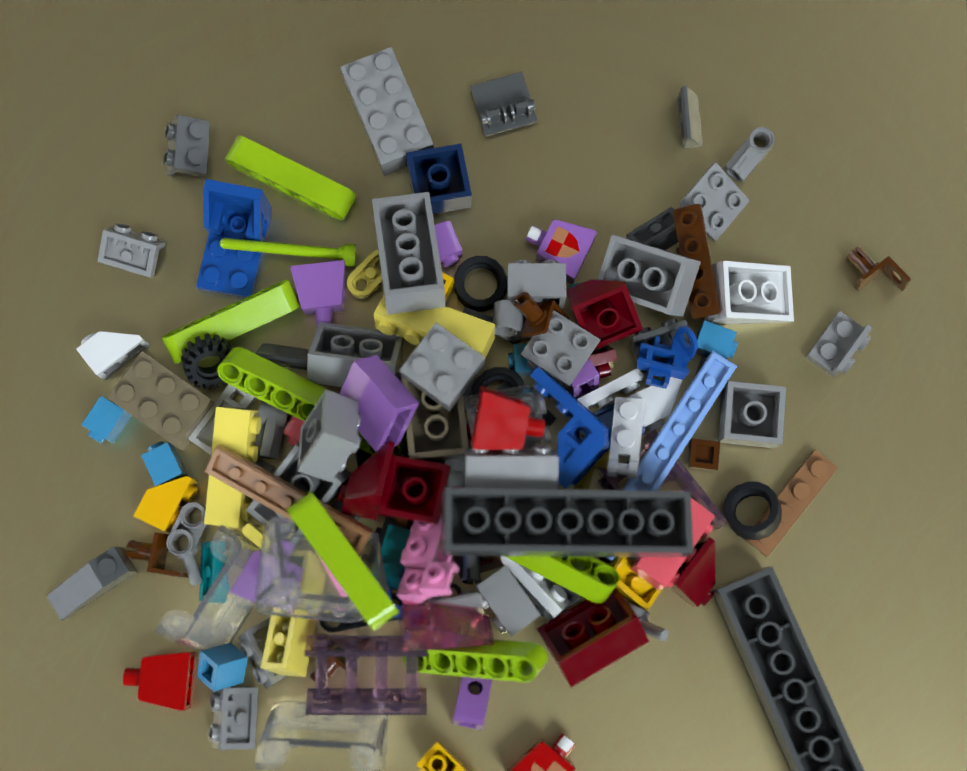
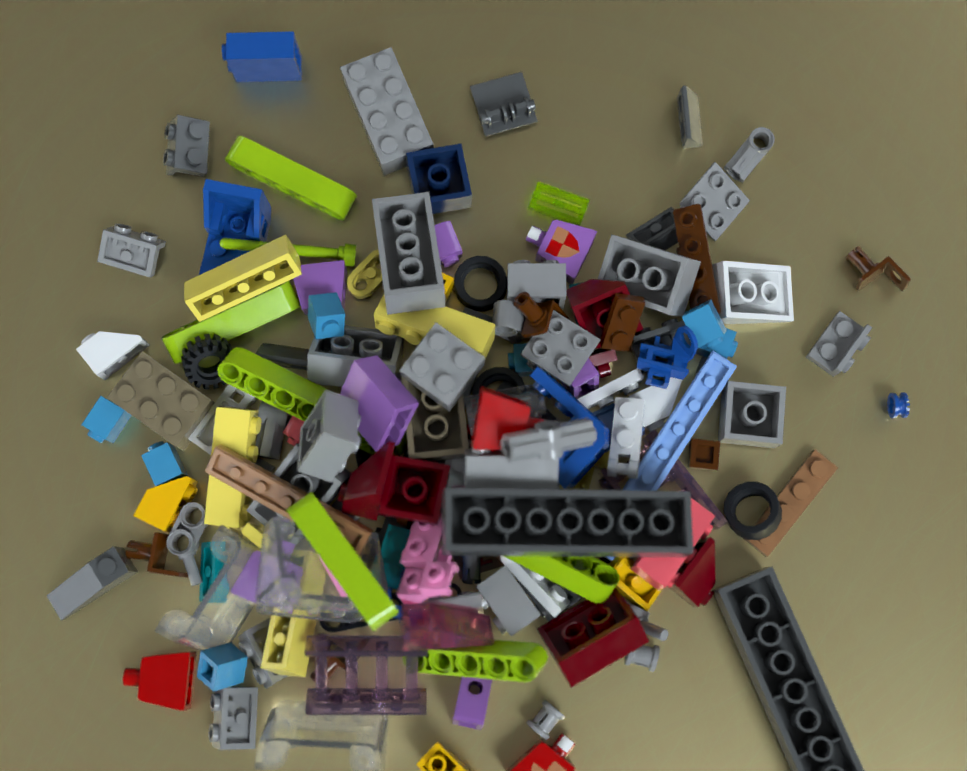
(242, 278): none -> light yellow brick
(263, 56): none -> blue brick
(326, 315): none -> dark azure brick
(541, 187): none -> clear neon green tile
(545, 720): none -> light grey bush
(548, 440): none -> light grey piece
(622, 322): none -> reddish brown plate
(644, 656): none -> light grey bush
(705, 324): none -> dark azure brick
(898, 405): none -> blue bush

